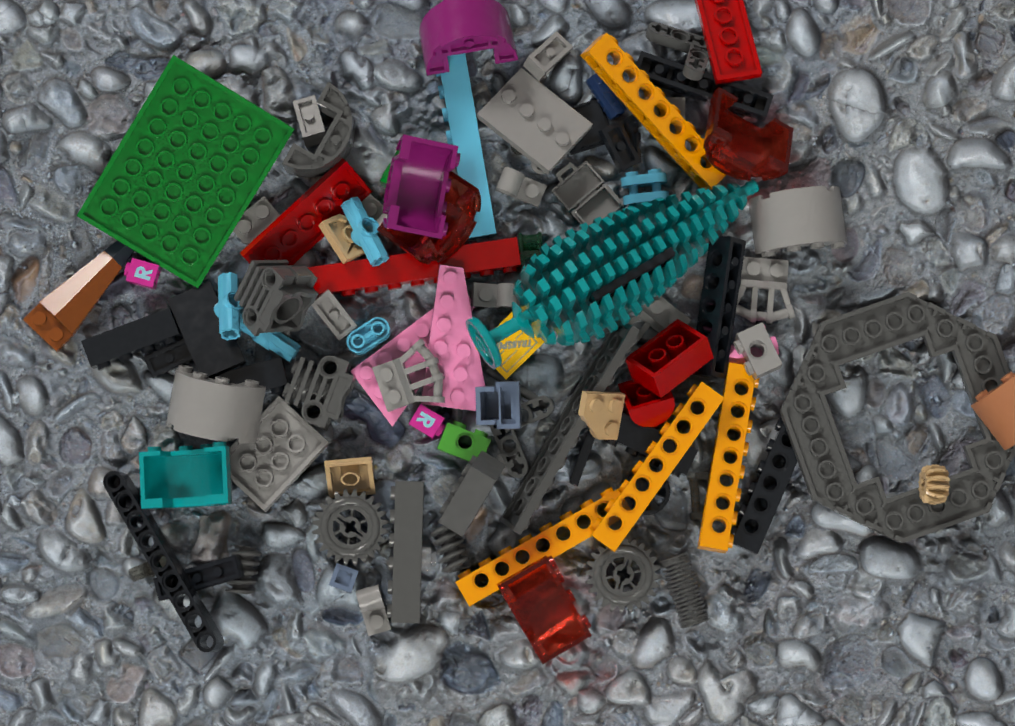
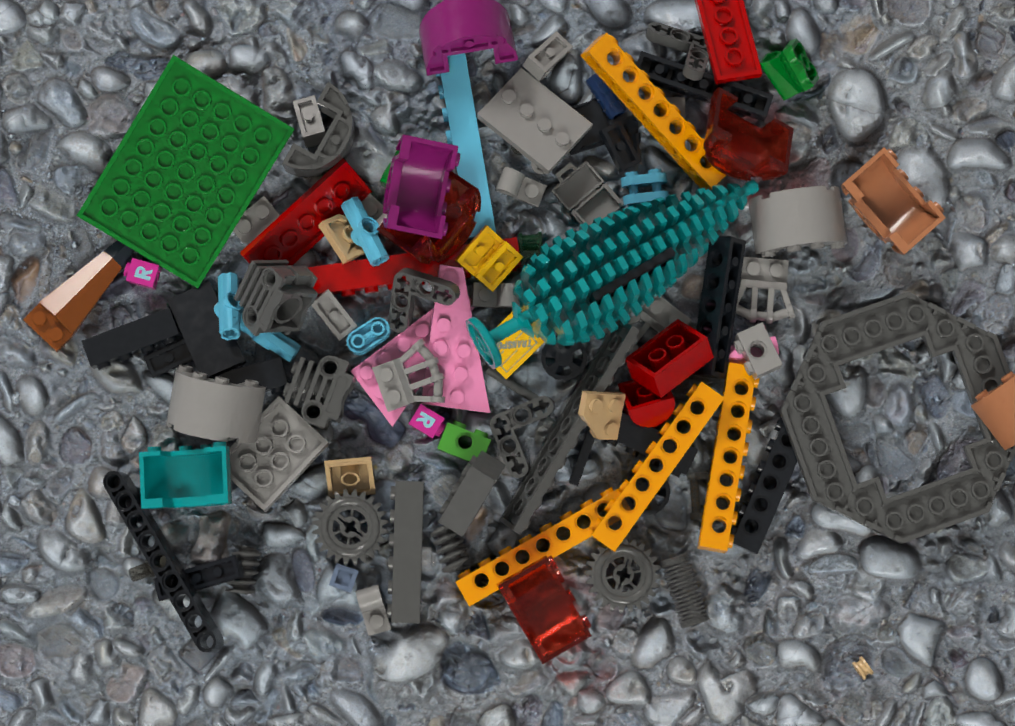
(413, 289): none -> dark grey beam
(489, 258): none -> yellow slope
(499, 405): sand blue plate -> none
(563, 358): none -> black piece
(790, 70): none -> green piece
(862, 668): none -> tan bush
(890, 203): none -> nougat cylinder
(934, 484): tan gear -> none

